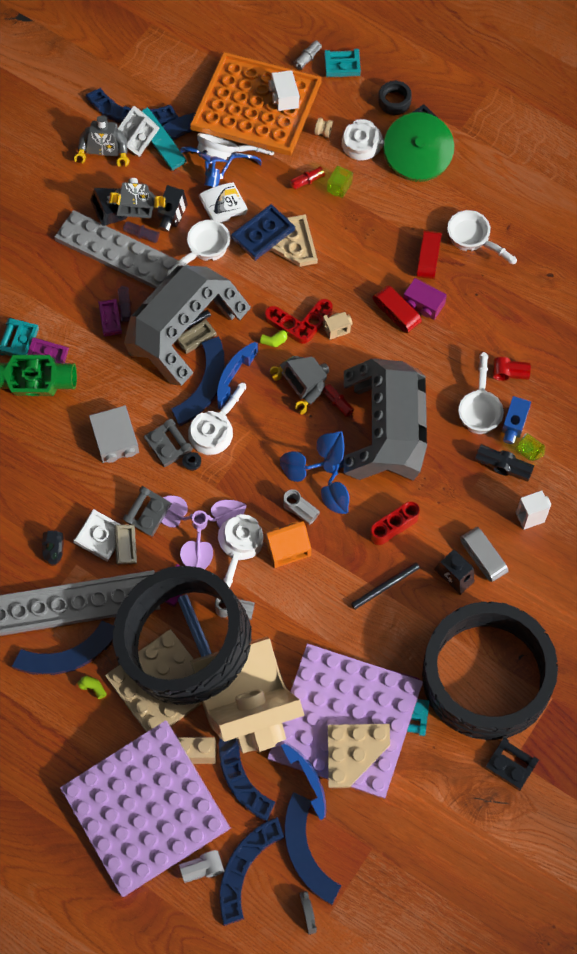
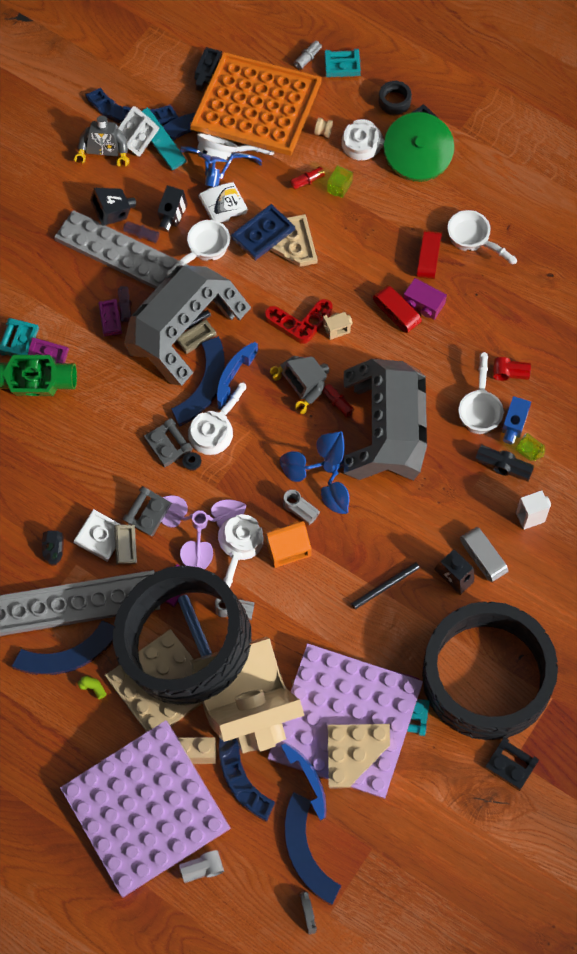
(114, 434): light grey brick -> none
(135, 200): dark grey torso -> none
(206, 67): none -> black hinge
(240, 863): dark blue tile -> none
(276, 340): lime arm -> none
(284, 90): white brick -> none
(398, 515): red beam -> none

